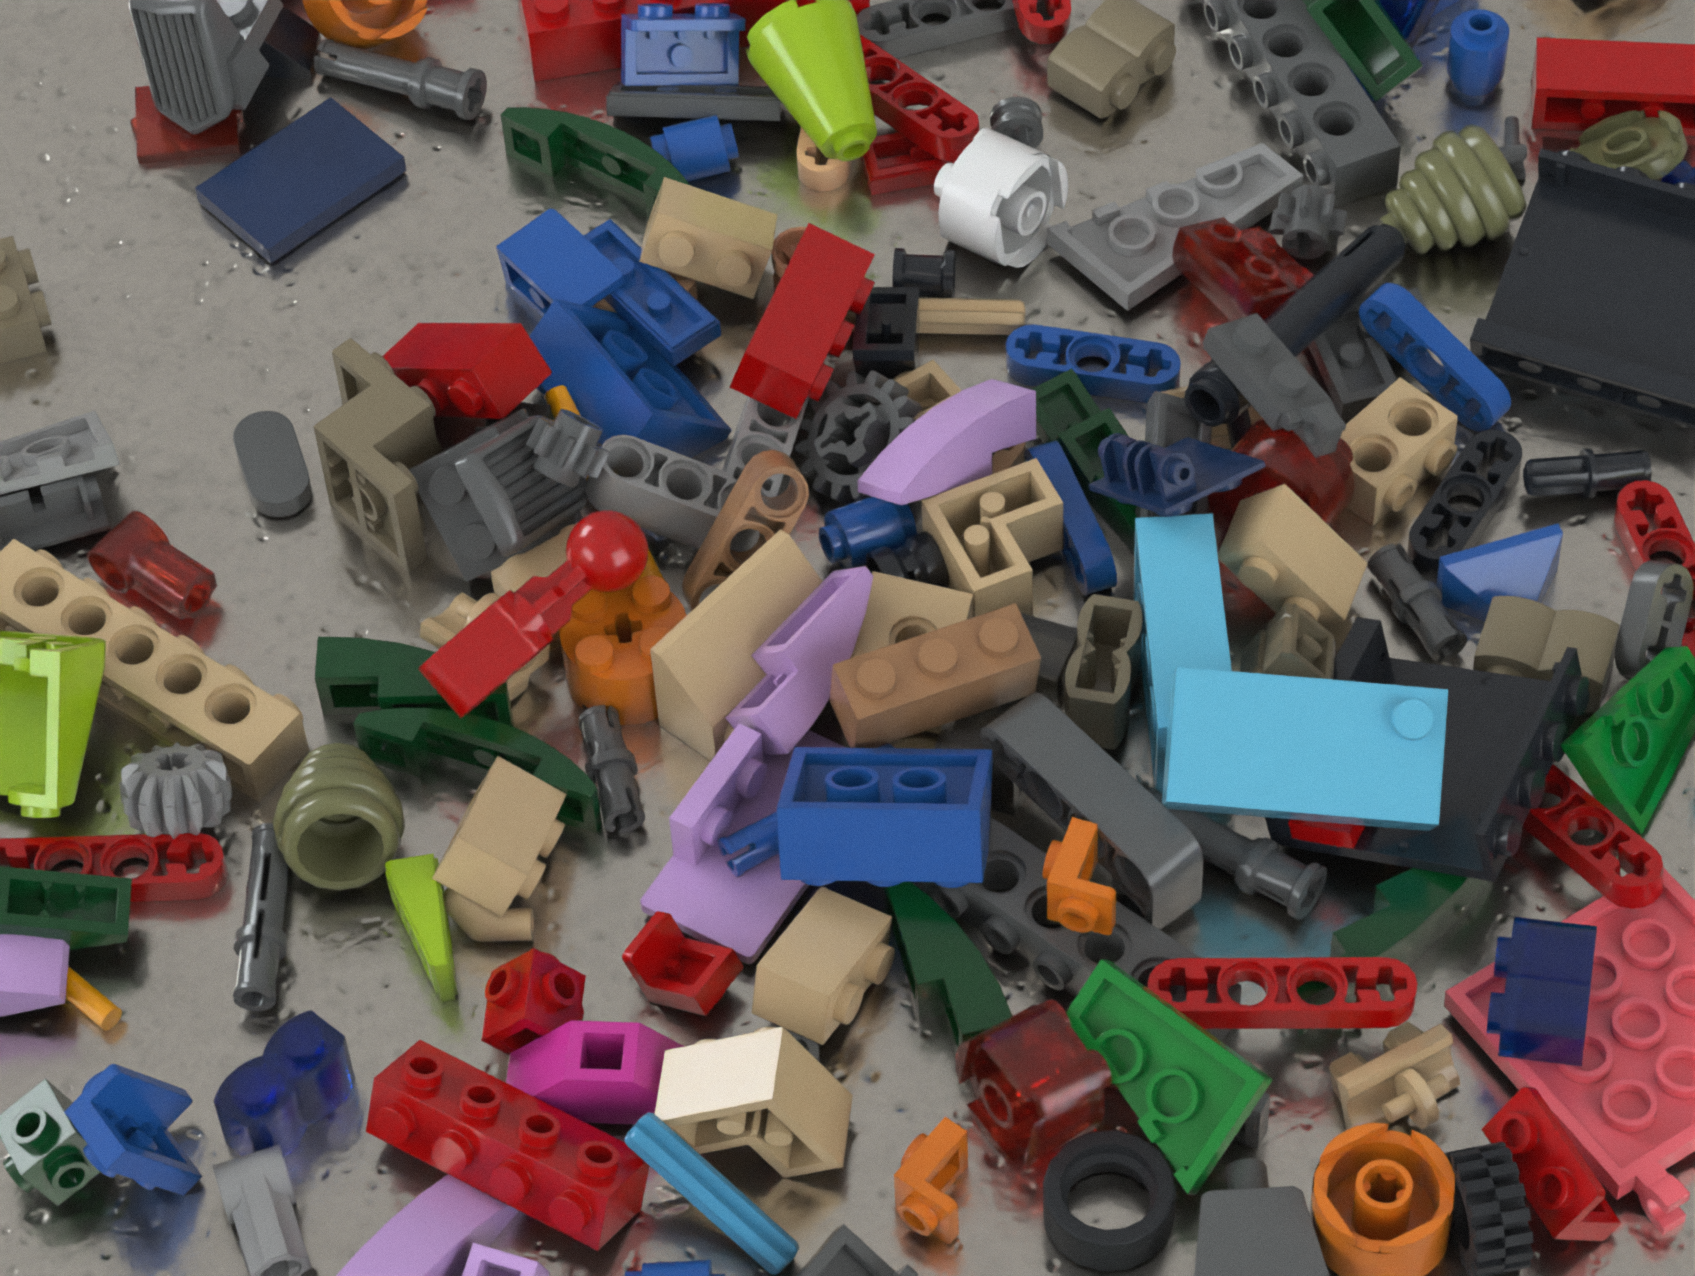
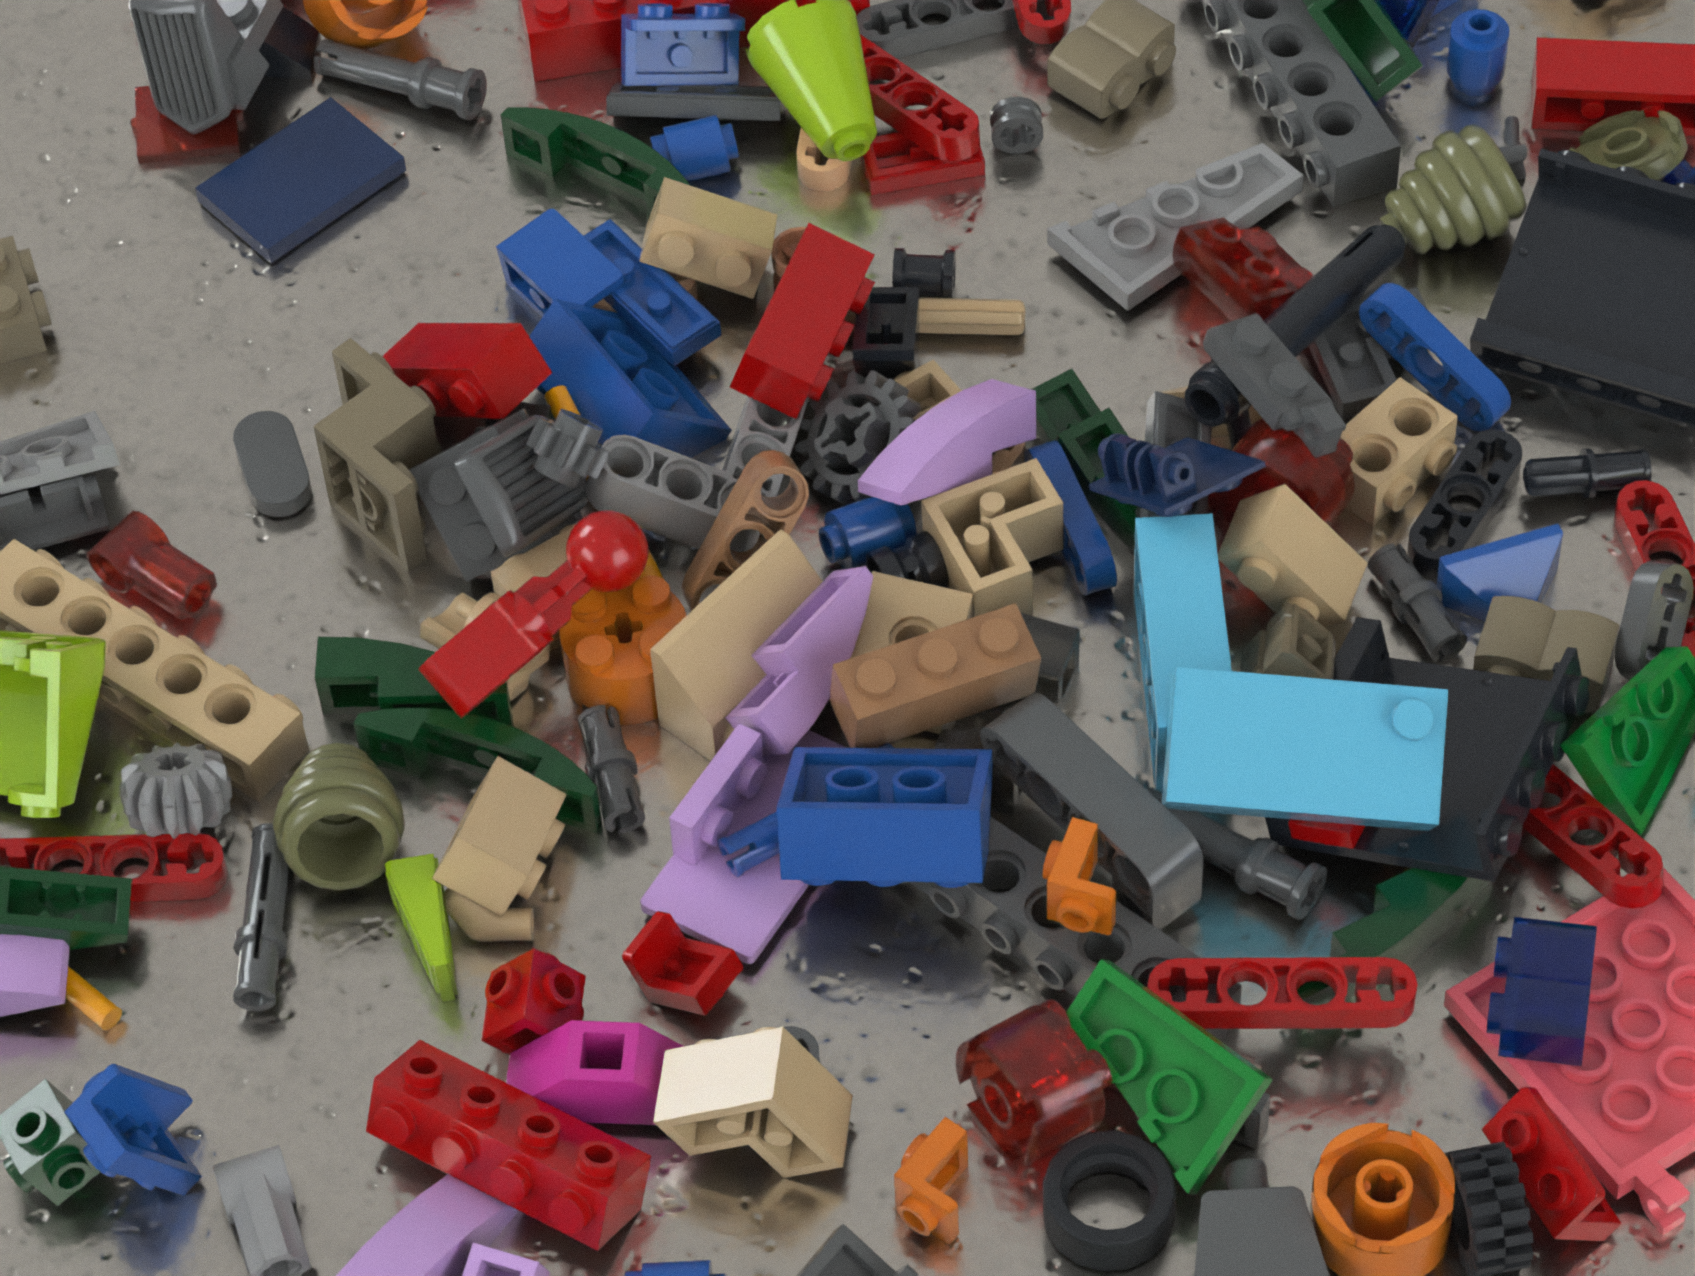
(293, 1084): clear blue brick -> none
(712, 1193): dark azure axle -> none
(823, 966): tan brick -> none
(943, 965): dark green slope -> none
(1000, 198): white brick -> none
(1104, 668): dark tan brick -> none
(1110, 383): blue beam -> none
(1308, 222): dark grey gear -> none
(1399, 1082): tan hips -> none

